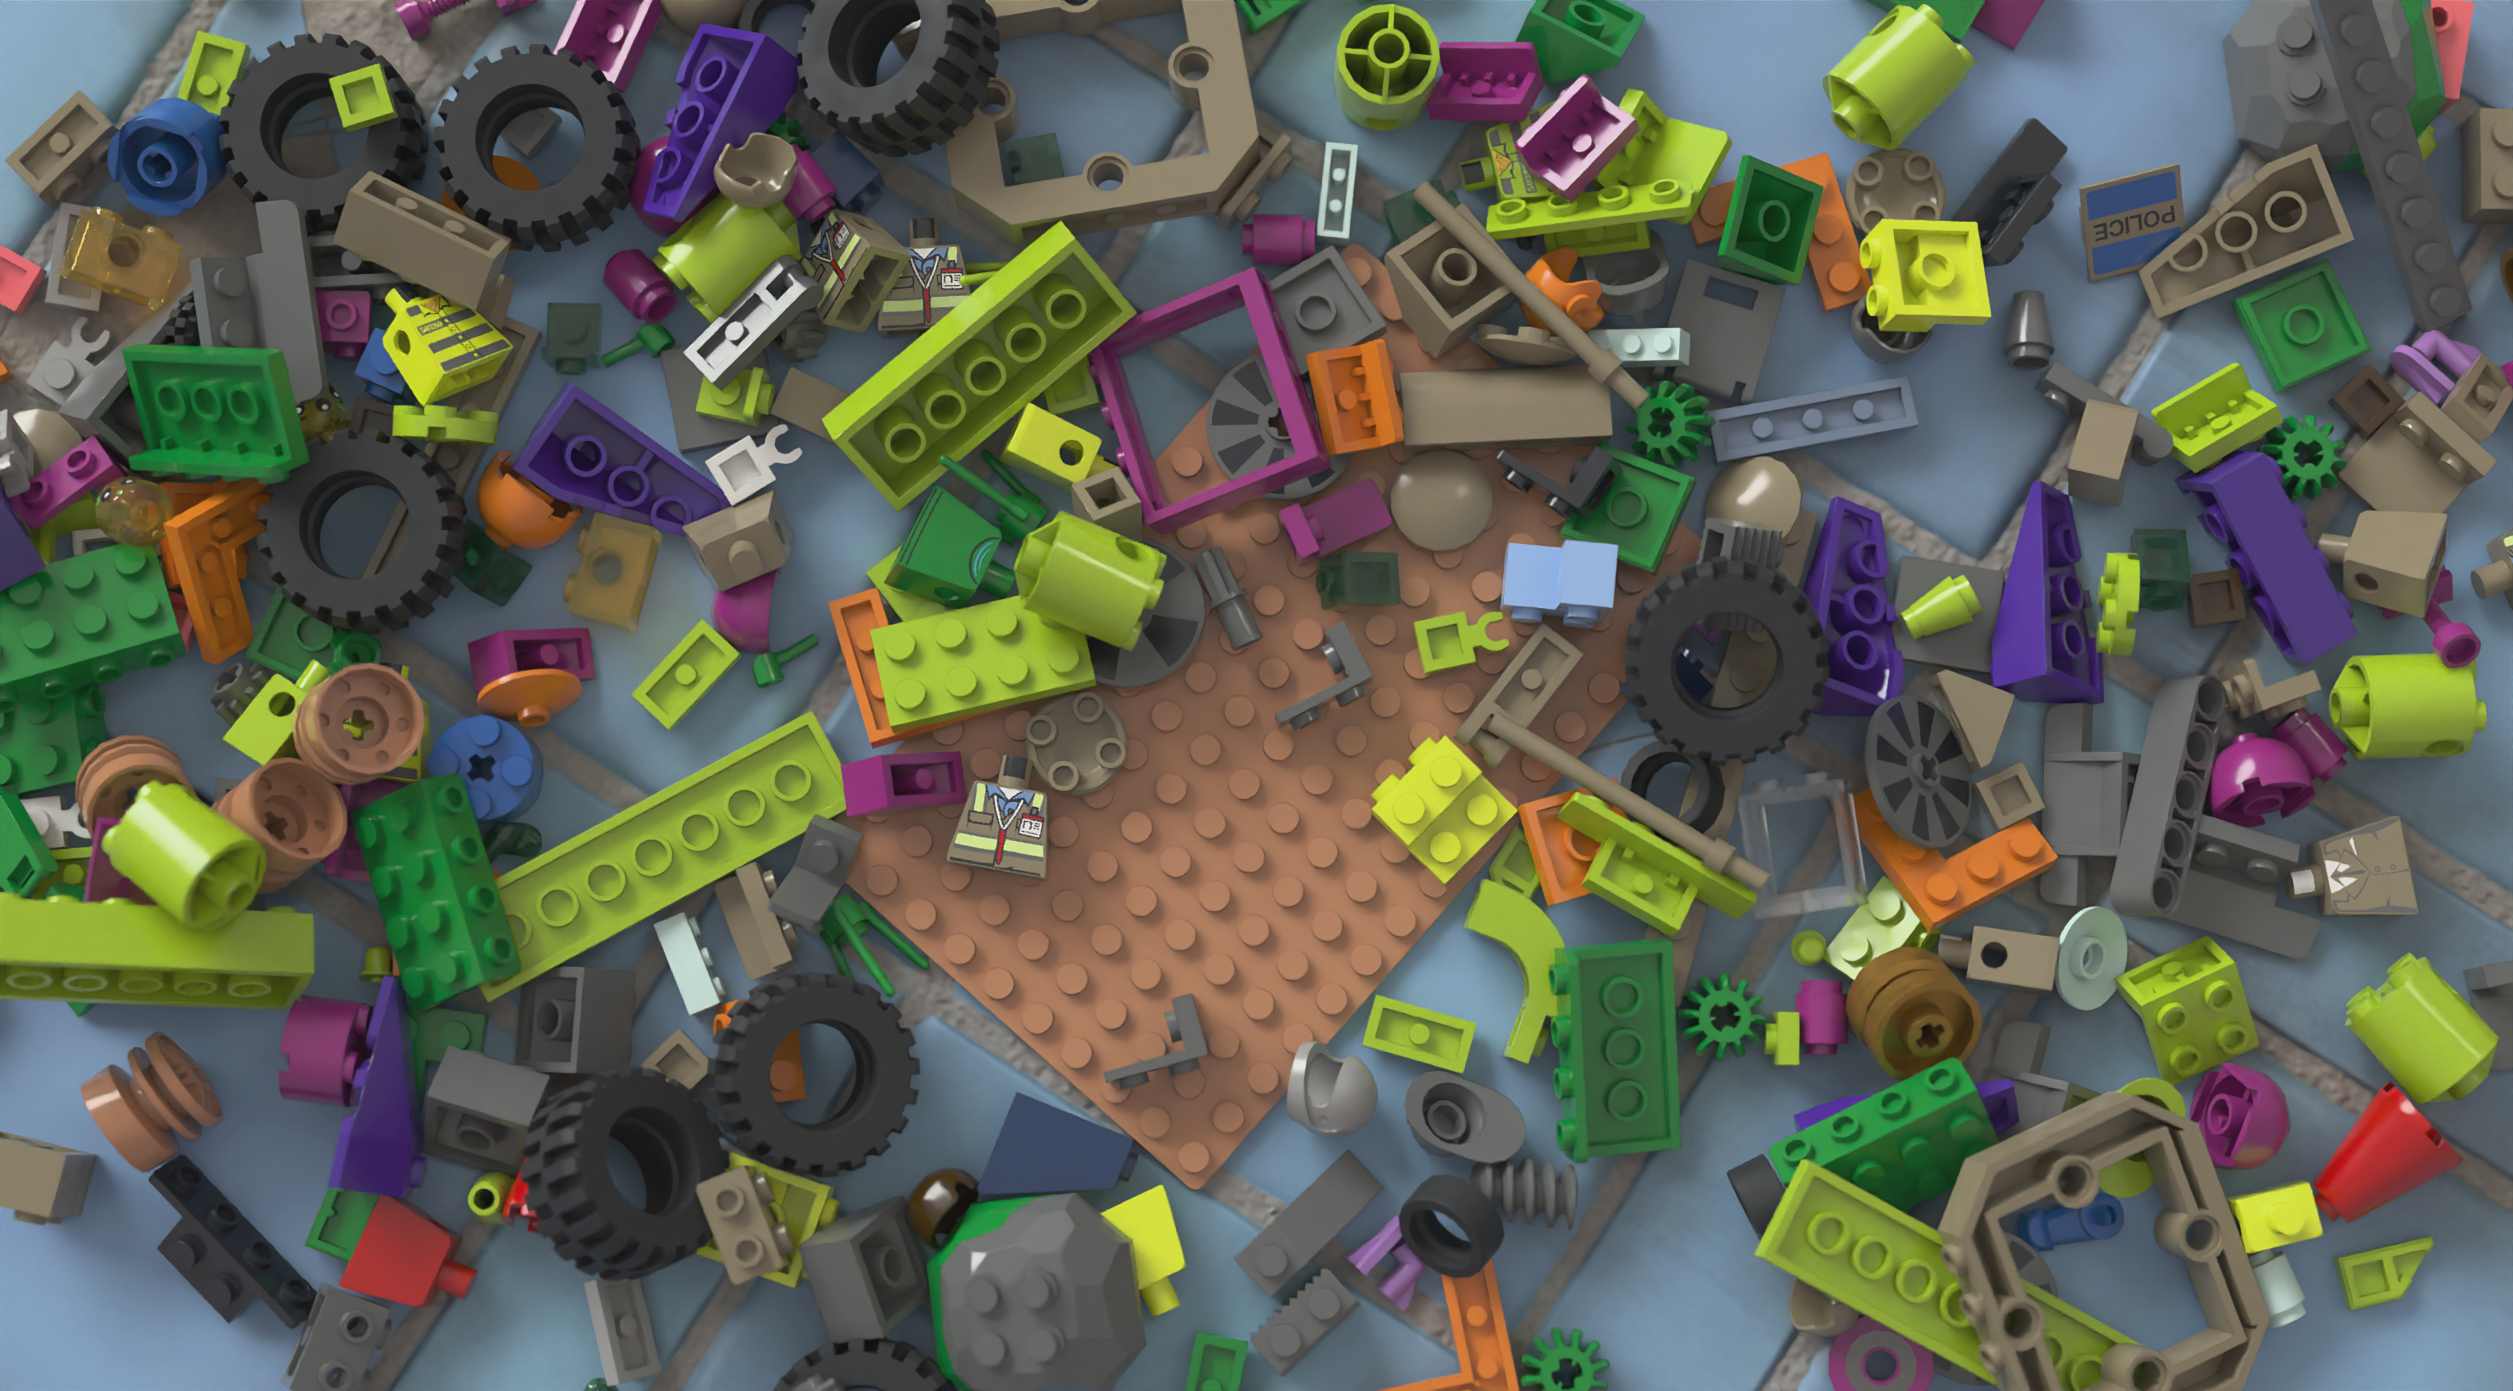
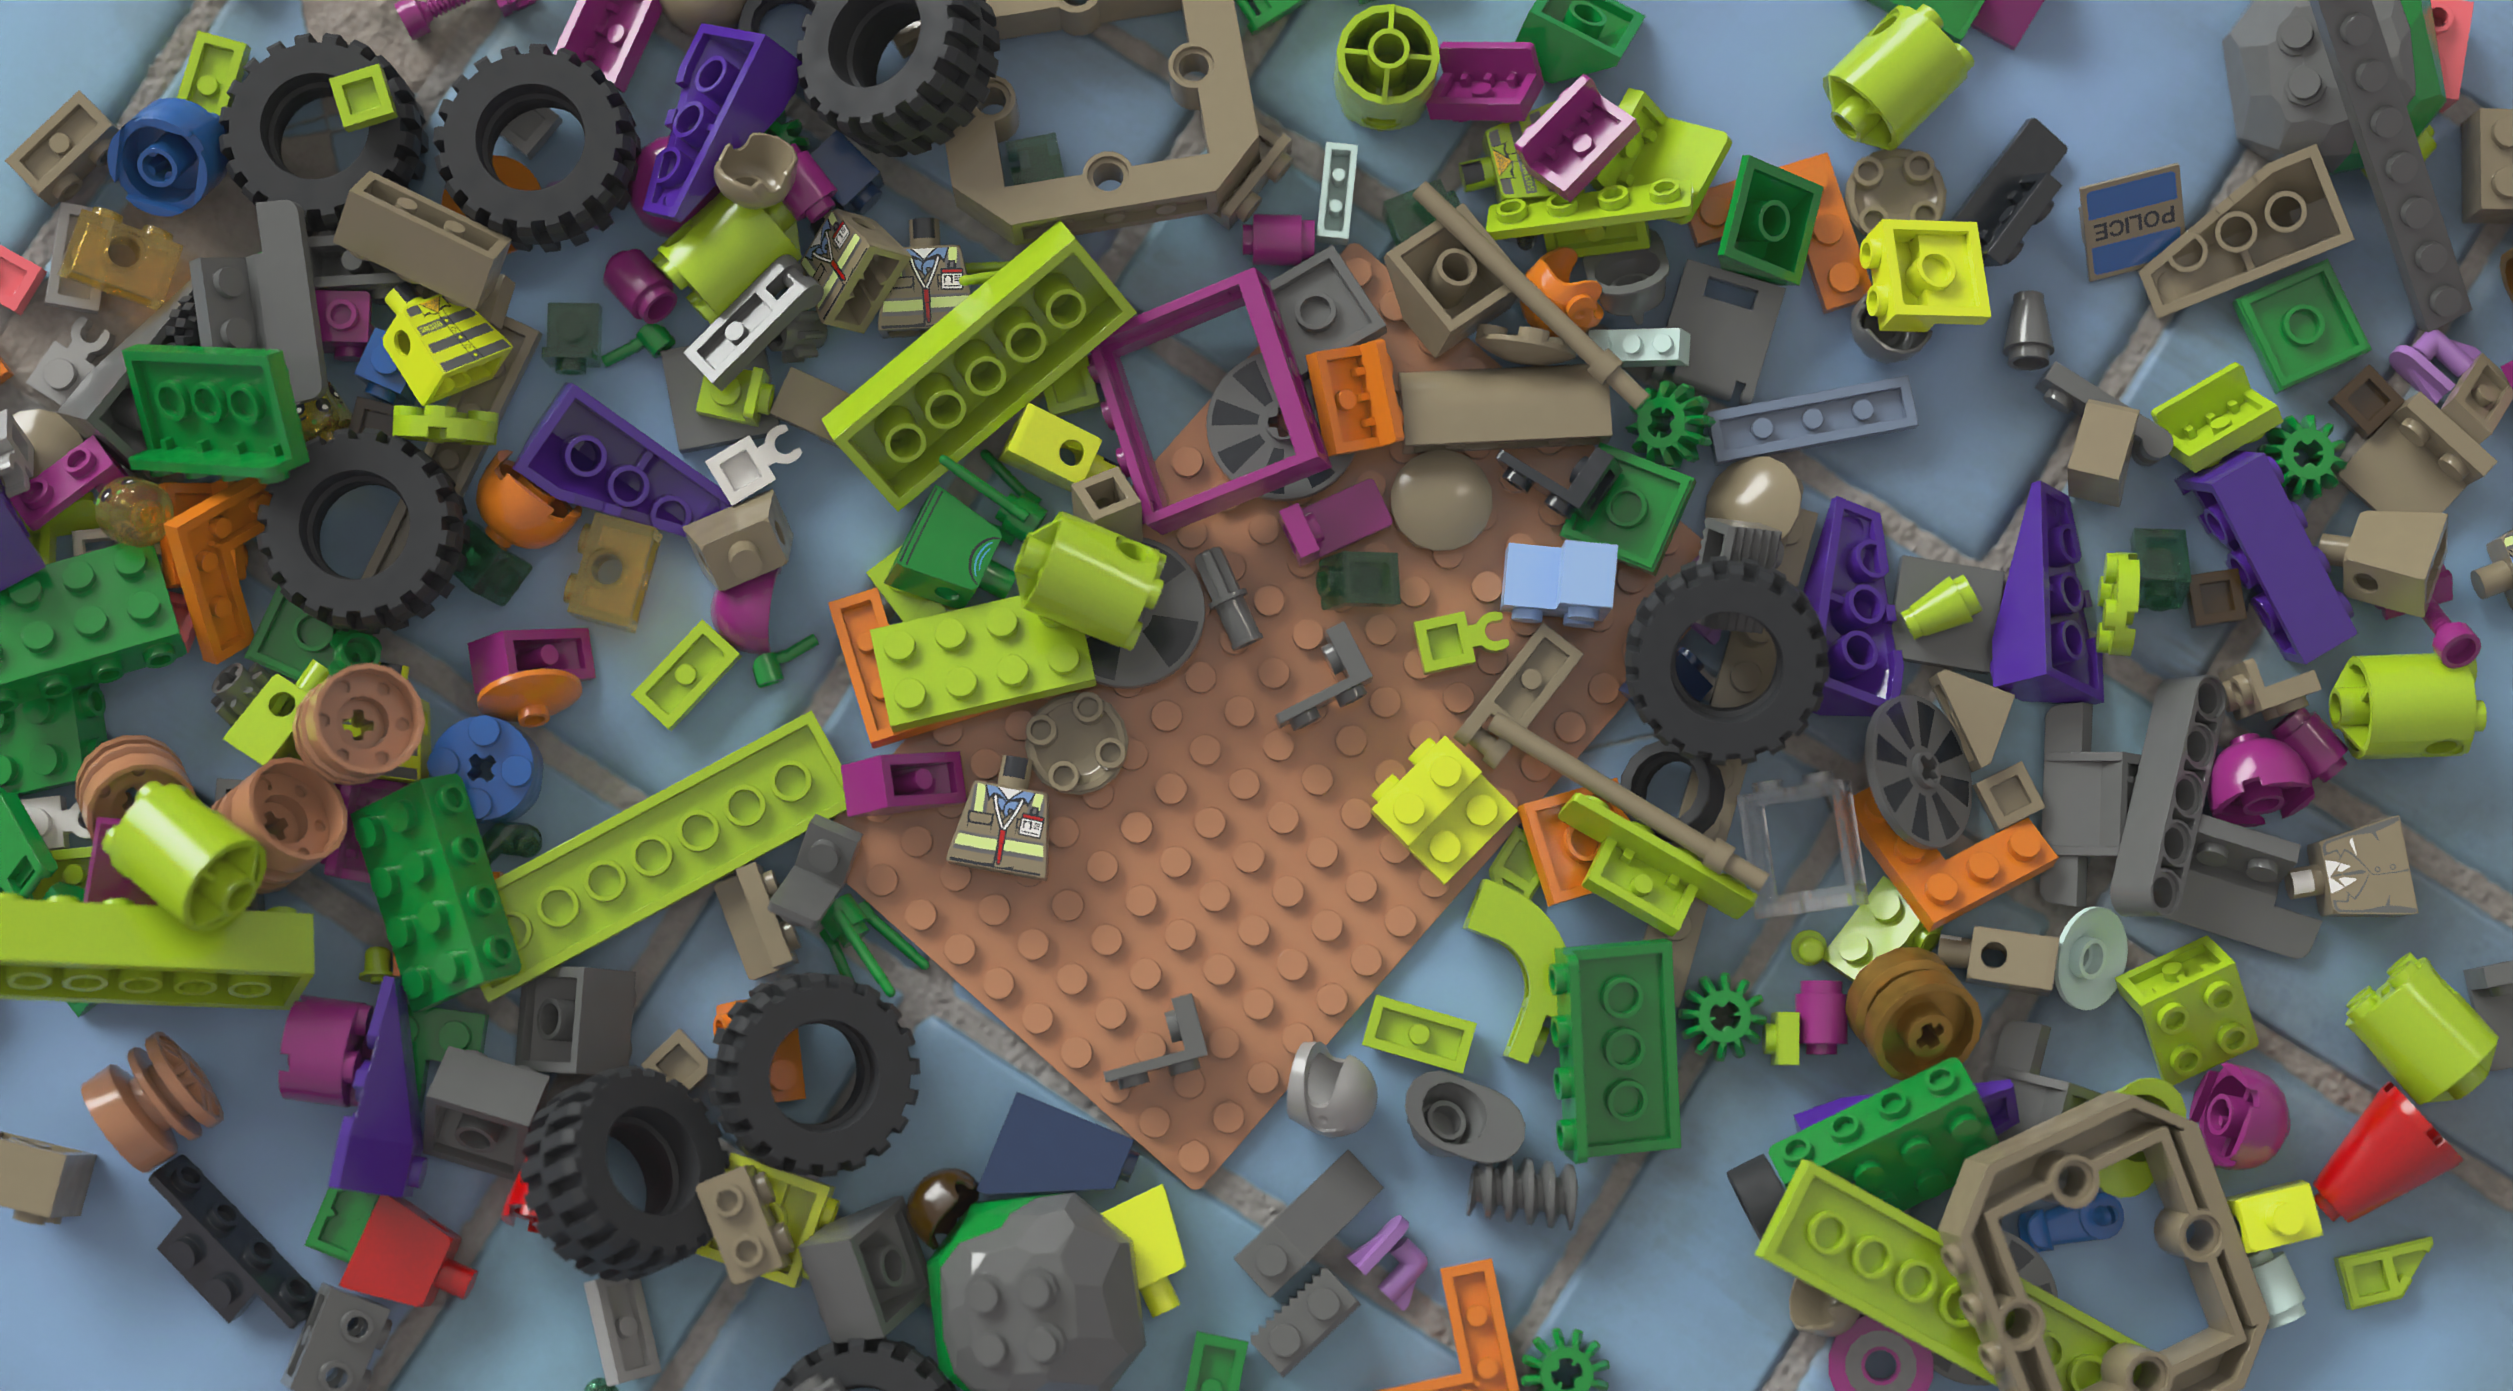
(500, 1185): lime cone -> none
(690, 963): light aqua piece -> none
(1464, 1206): black tyre -> none

